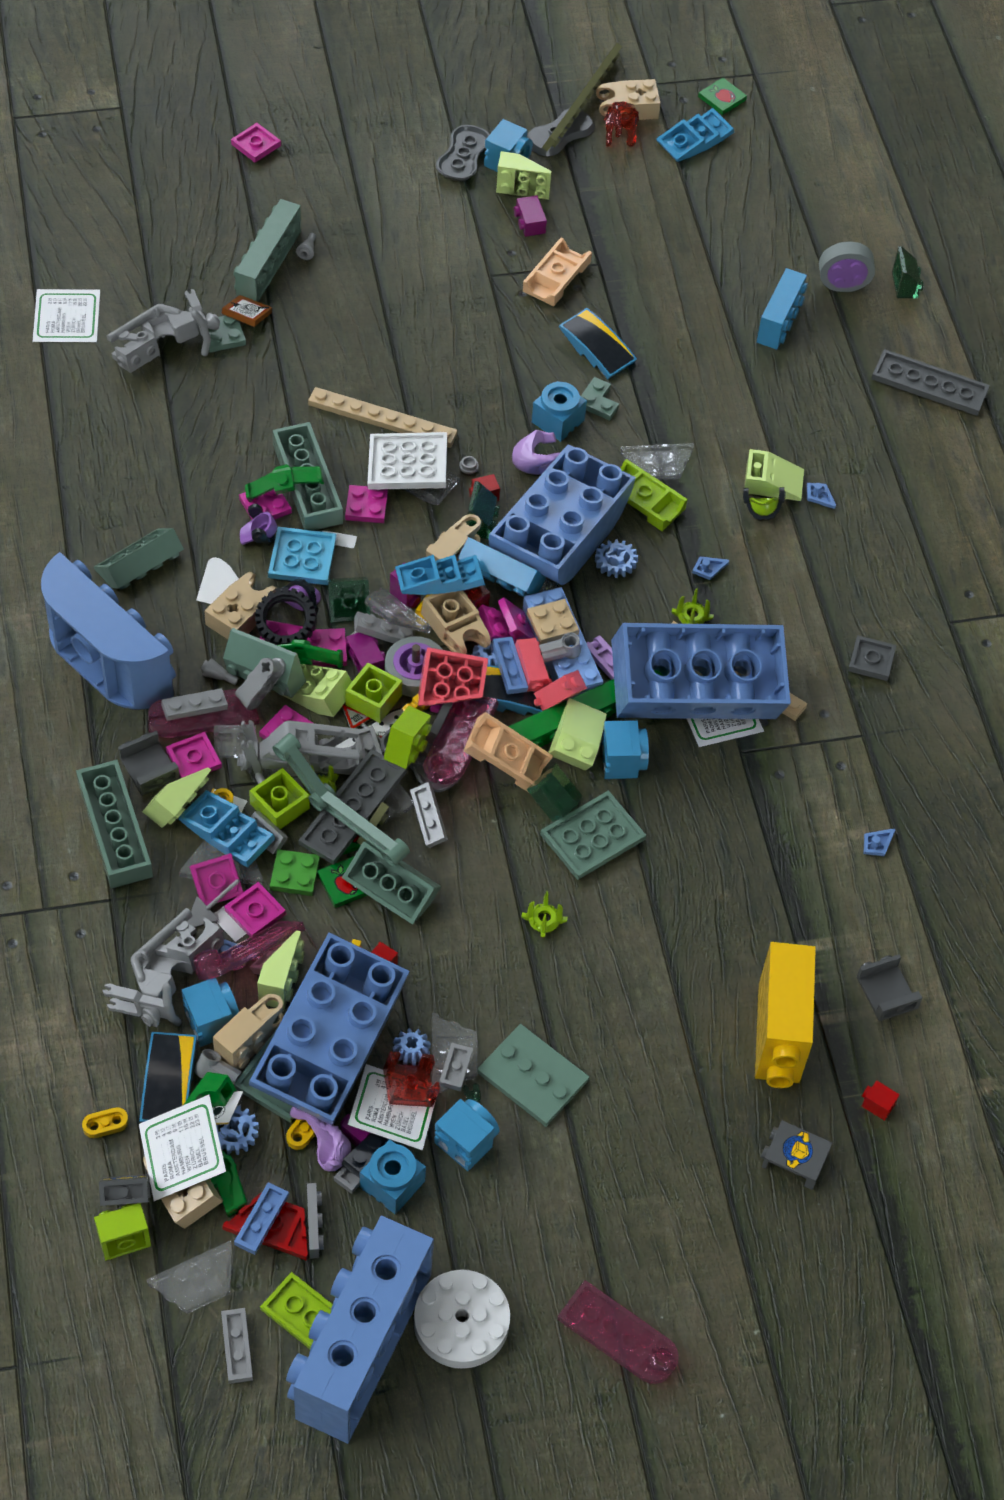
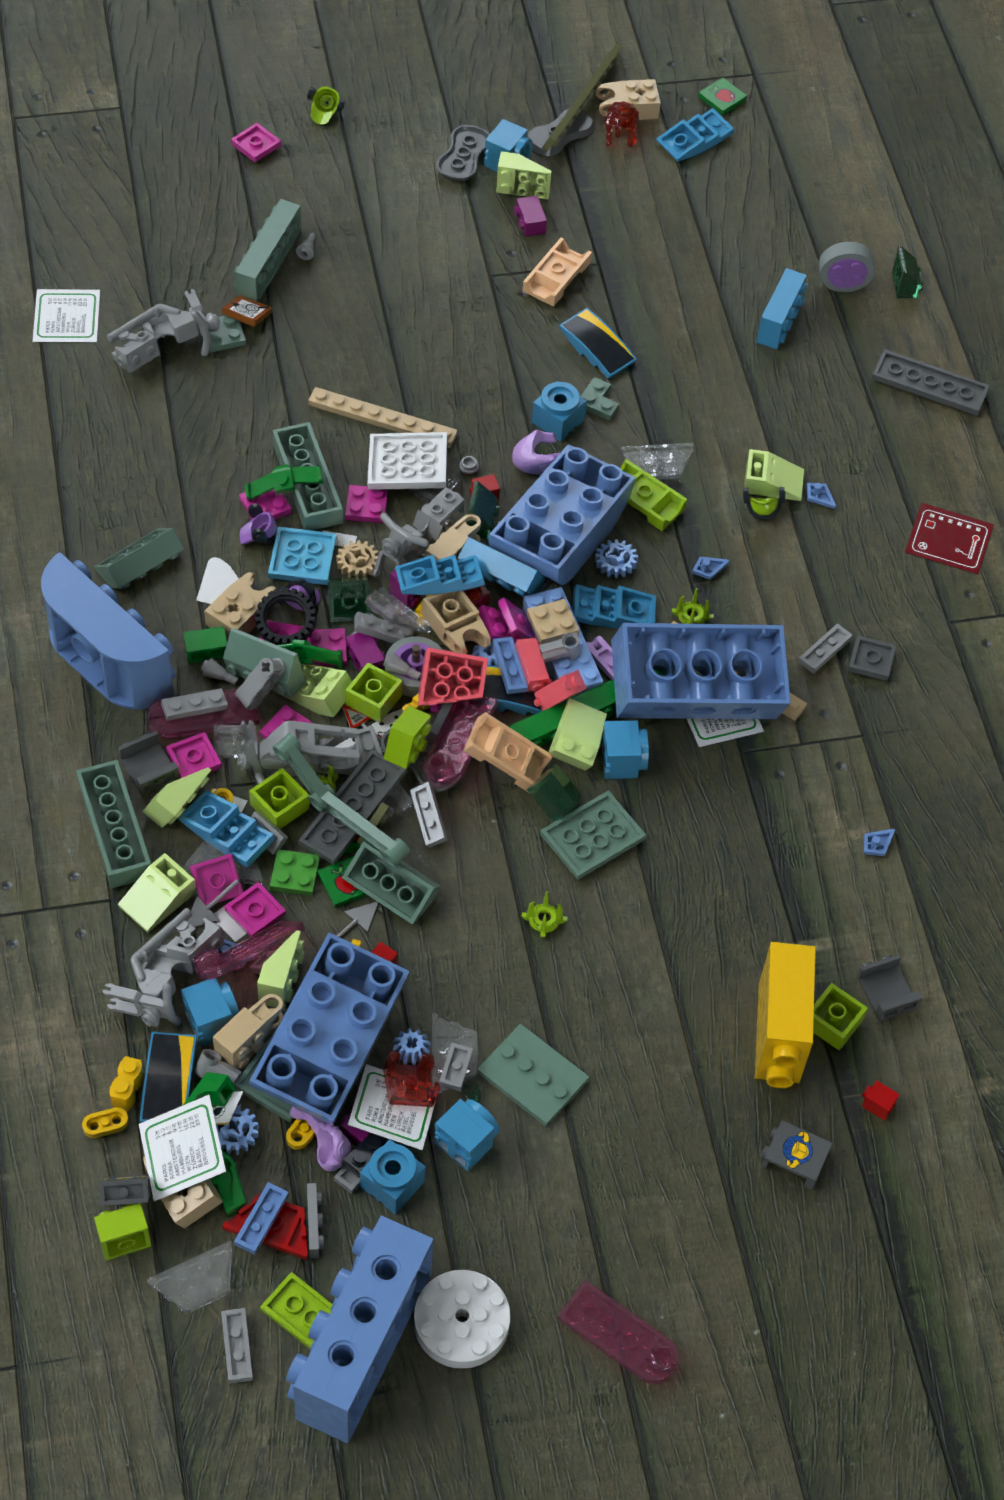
(126, 1083): none -> yellow brick
(158, 893): none -> yellowish green slope
(205, 644): none -> green brick
(324, 104): none -> lime cap
(357, 559): none -> tan gear
(361, 915): none -> light grey piece
(397, 665): none -> light grey cone
(410, 543): none -> light grey piece
(612, 607): none -> dark azure slope
(825, 648): none -> light grey plate
(837, 1016): none -> lime brick
(949, 538): none -> dark red sticker

